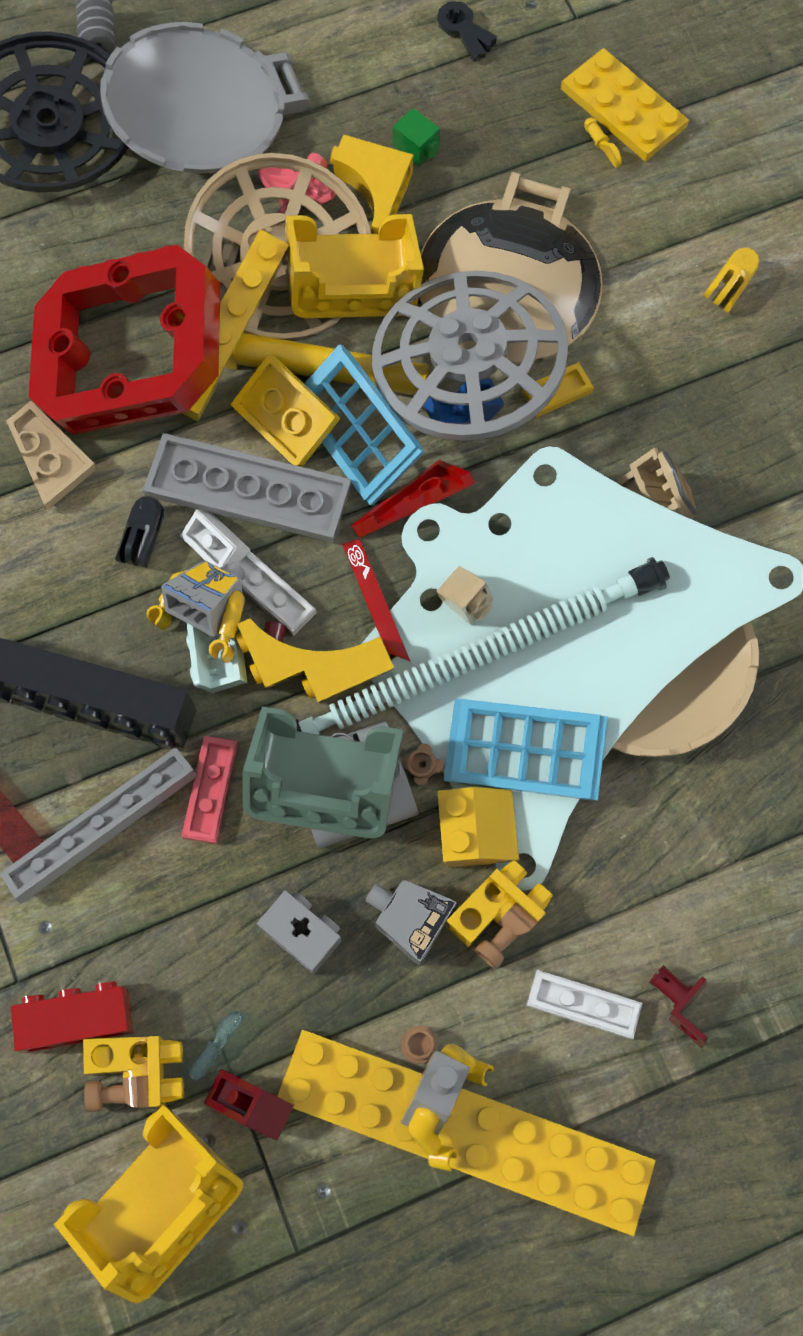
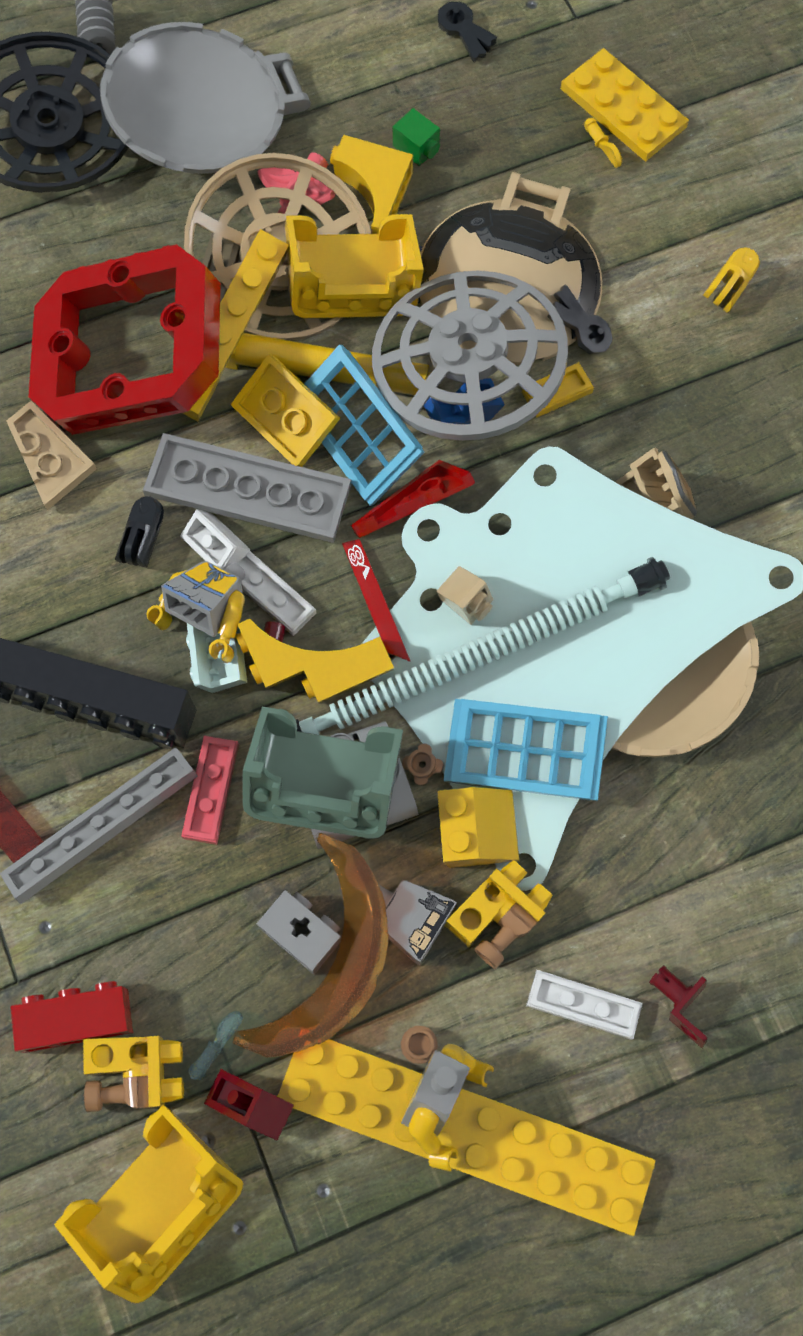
(352, 973): none -> clear orange windscreen
(591, 330): none -> black piece

